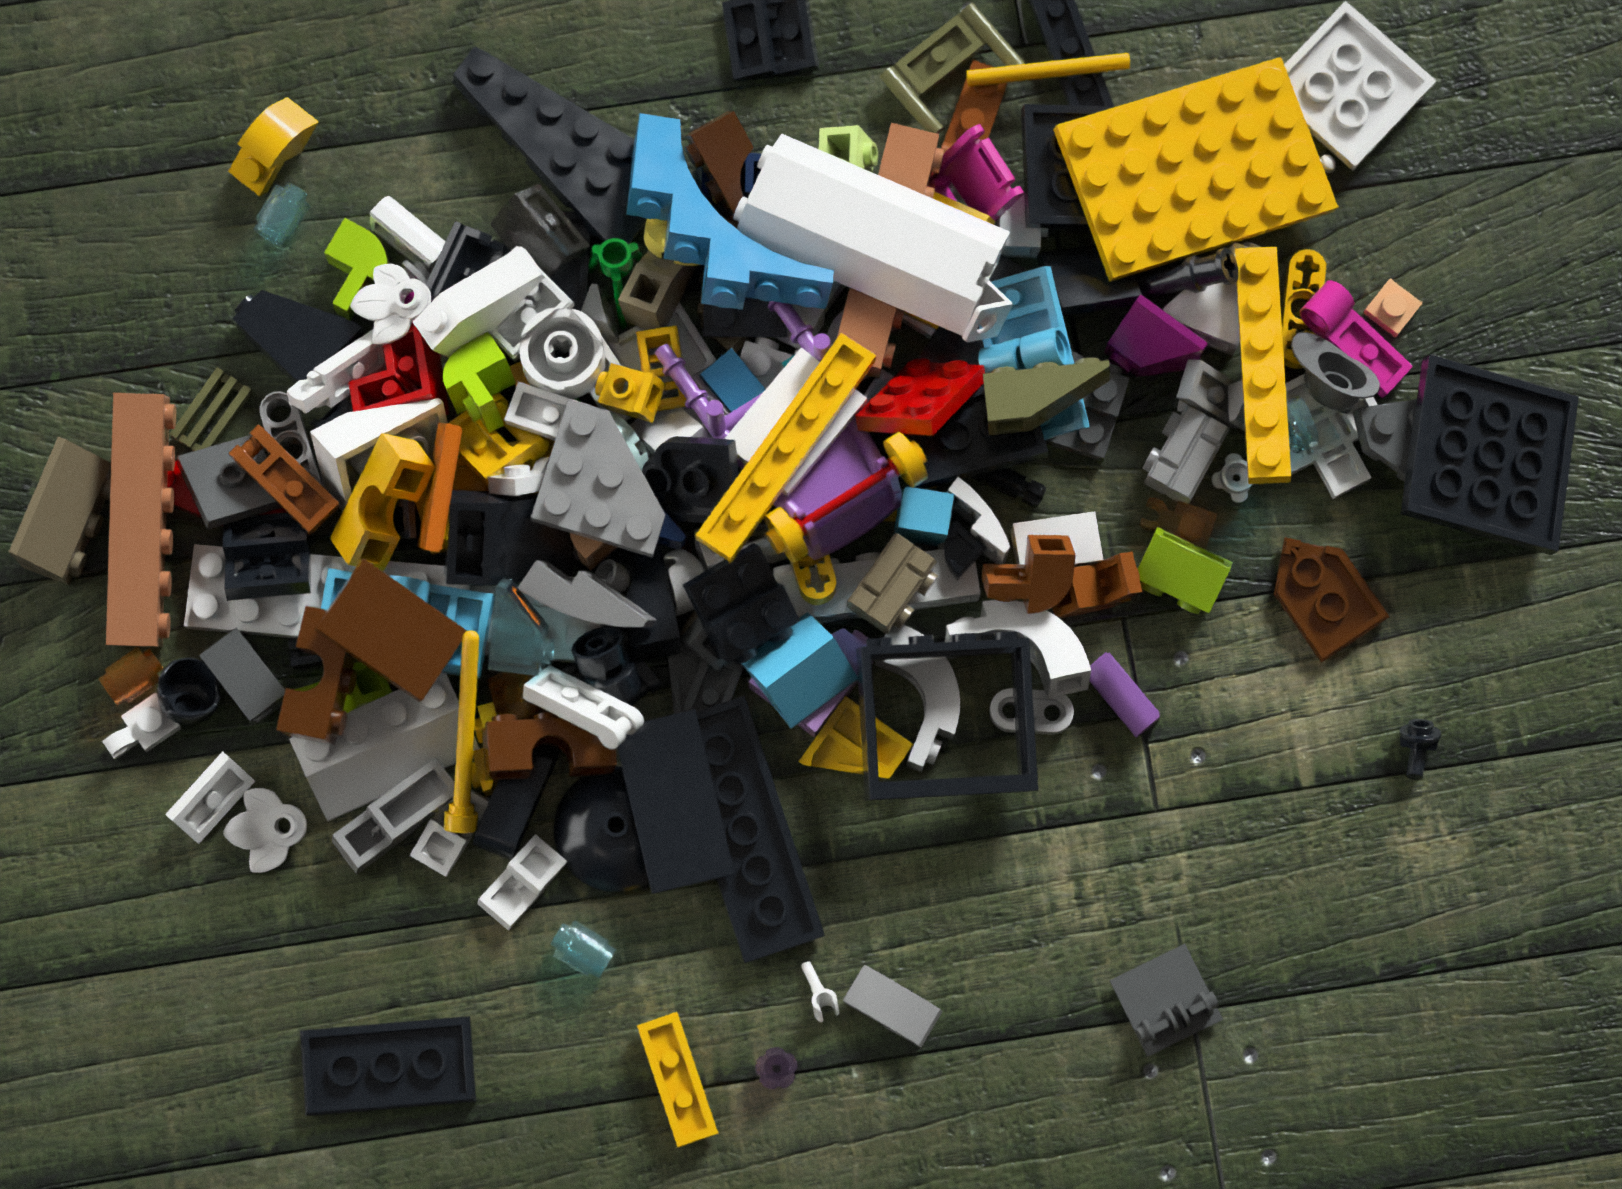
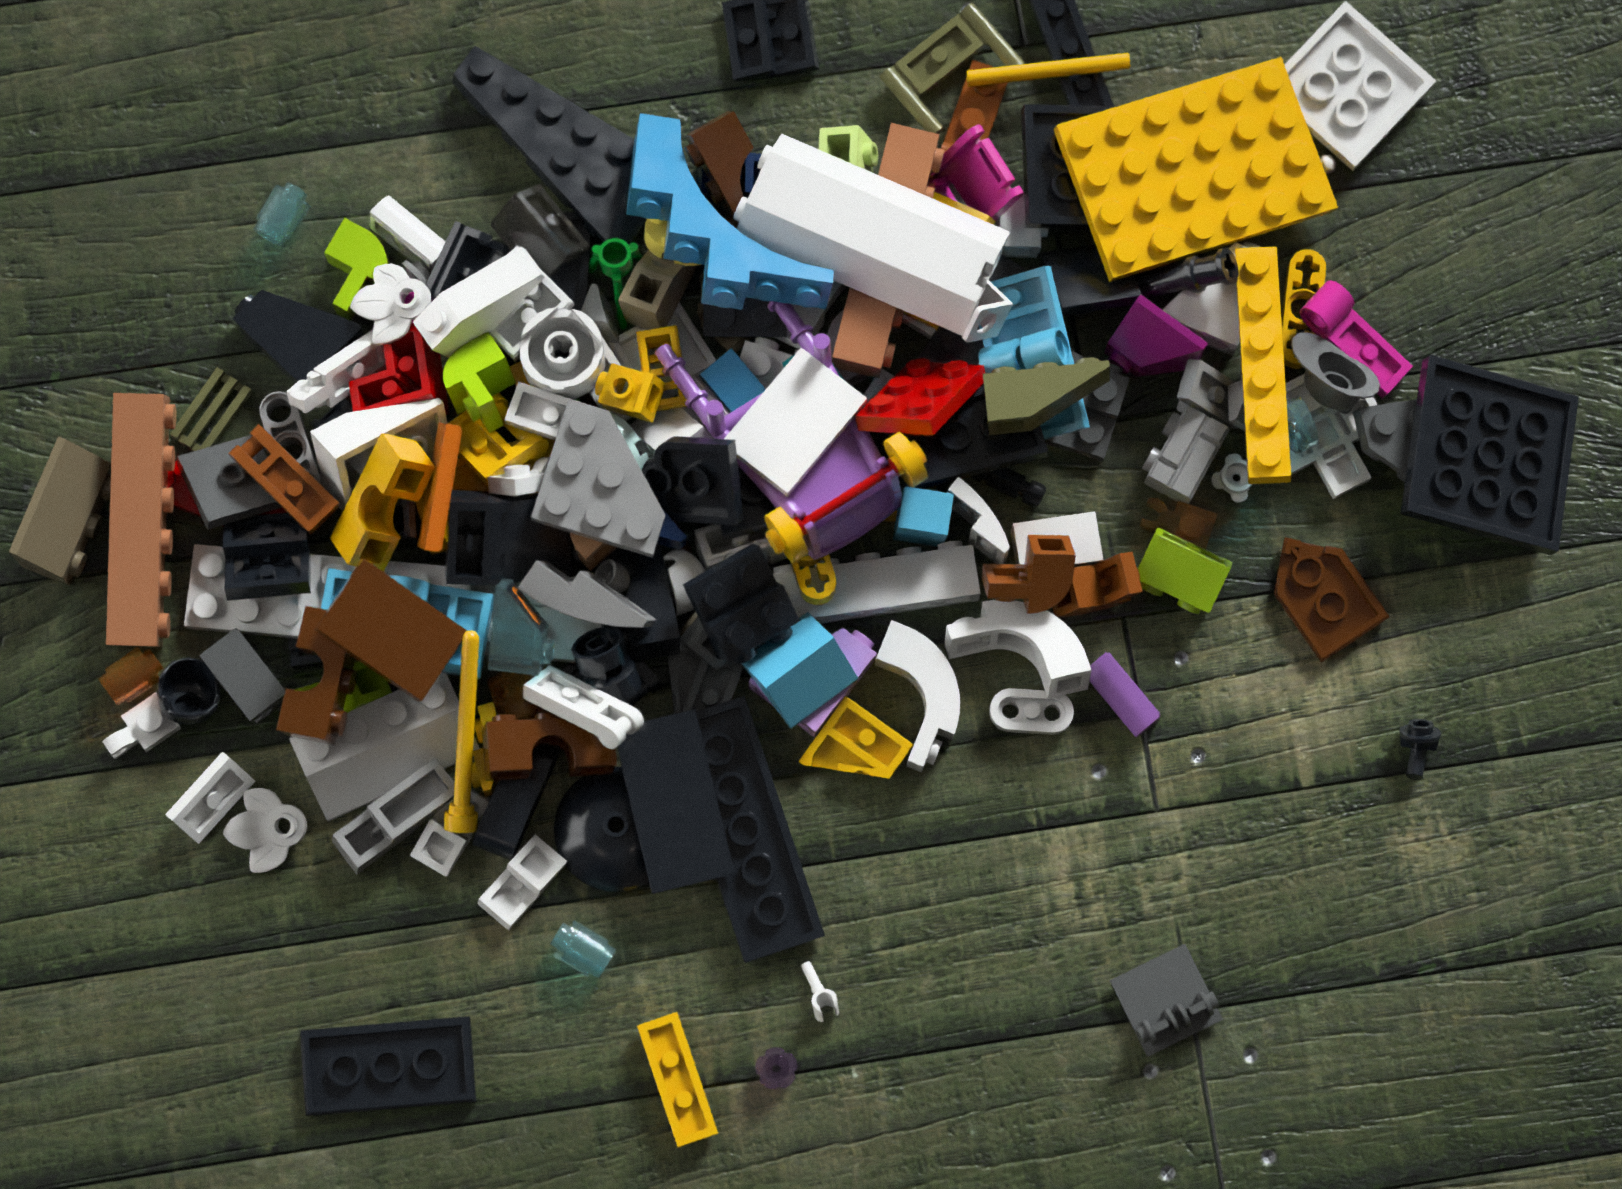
(269, 142): yellow brick -> none
(785, 447): yellow plate -> none
(892, 585): dark tan brick -> none
(892, 1006): light grey slope -> none
(960, 645): black window -> none
(961, 550): black tile -> none
(1392, 308): light nougat plate -> none

